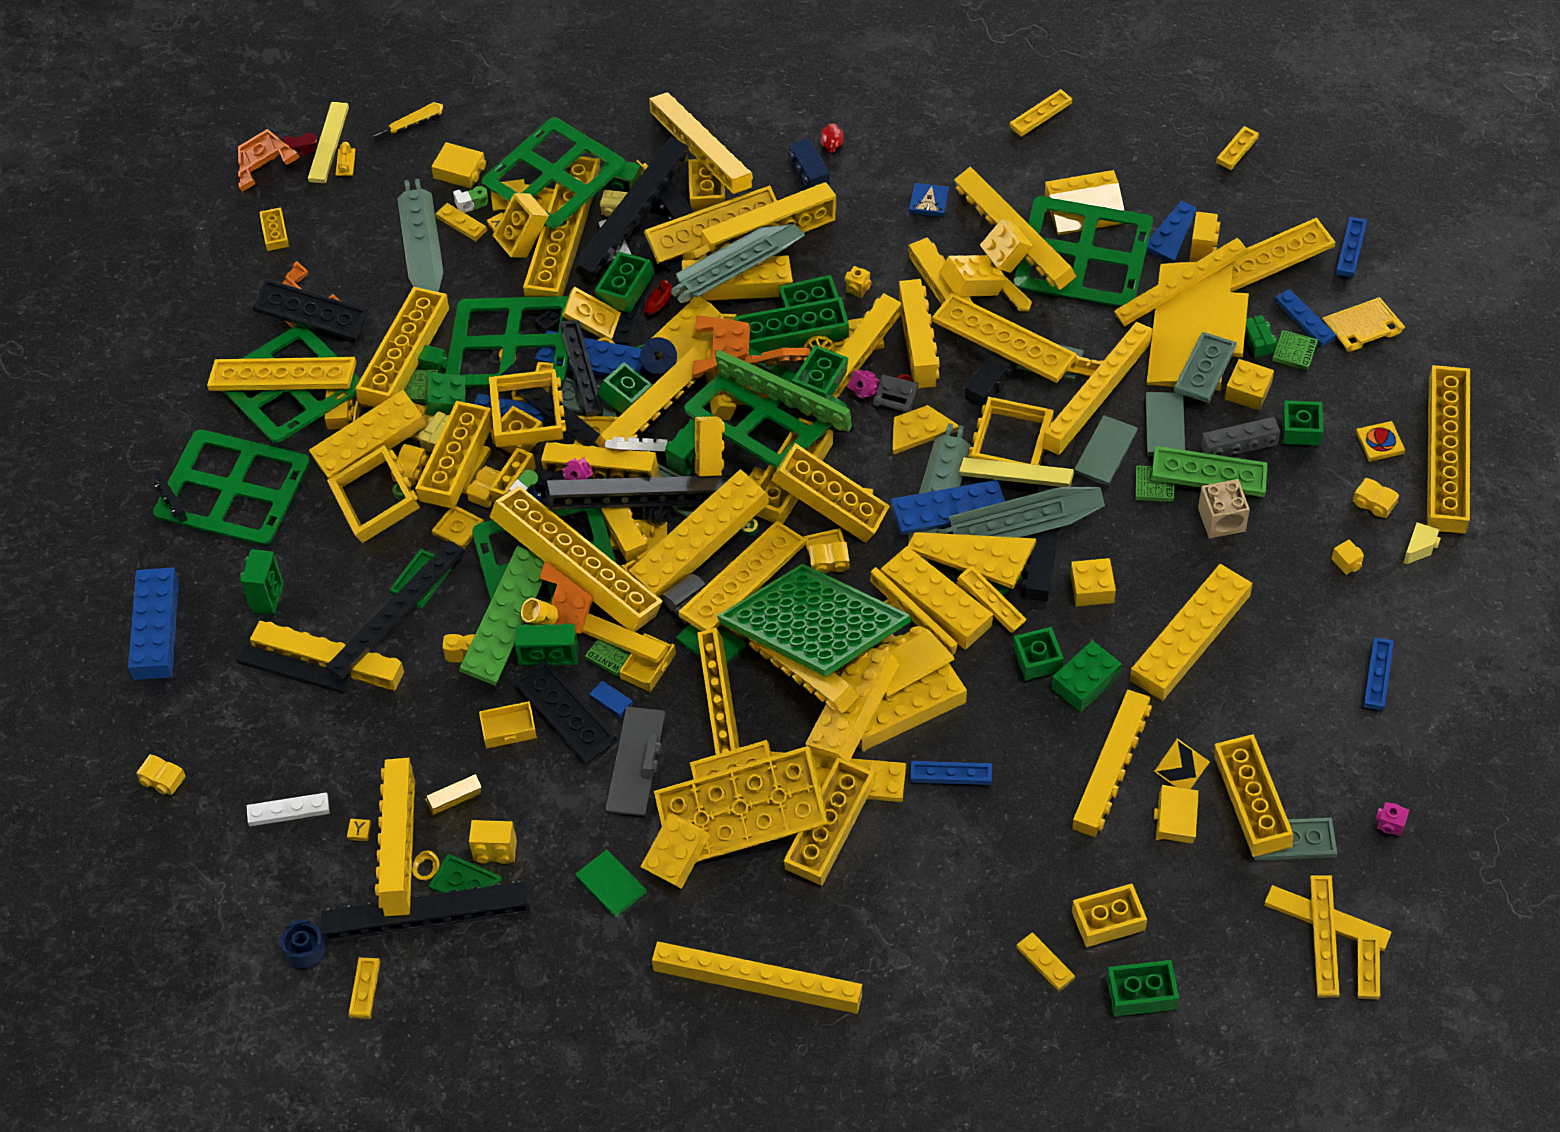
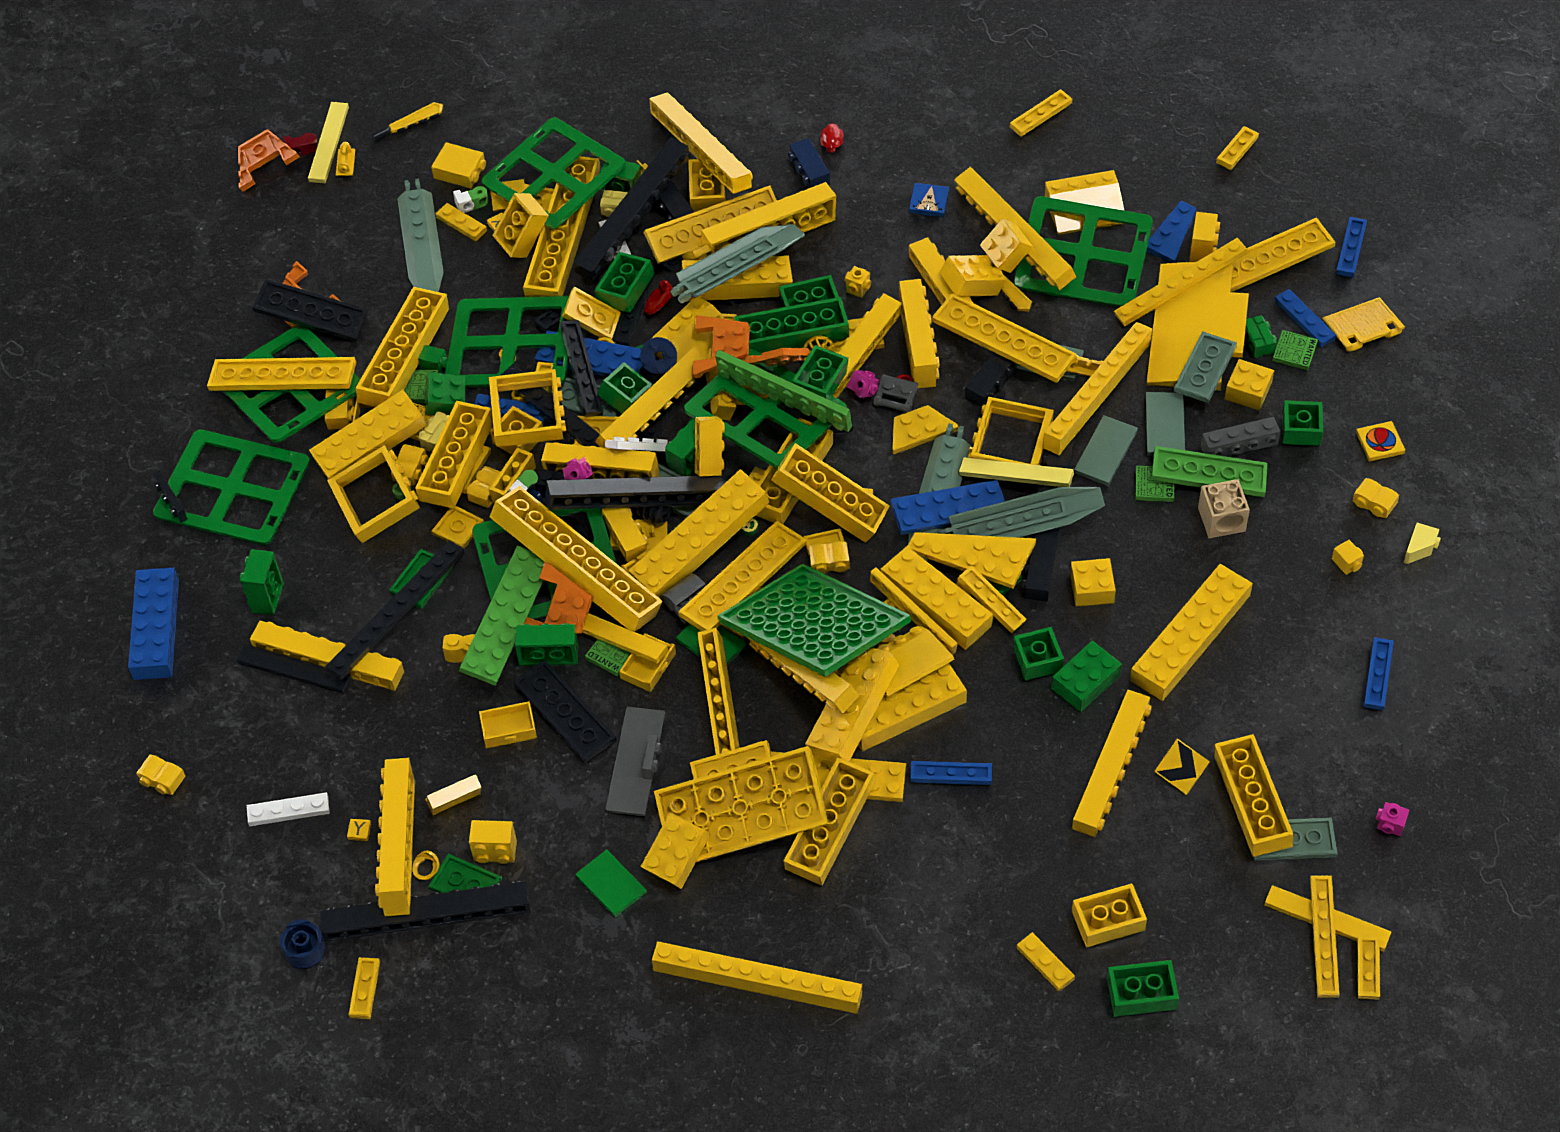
(274, 229): yellow piece -> none
(538, 612): yellow wheel -> none
(611, 699): blue tile -> none
(1176, 814): yellow container -> none
(1449, 449): yellow brick -> none

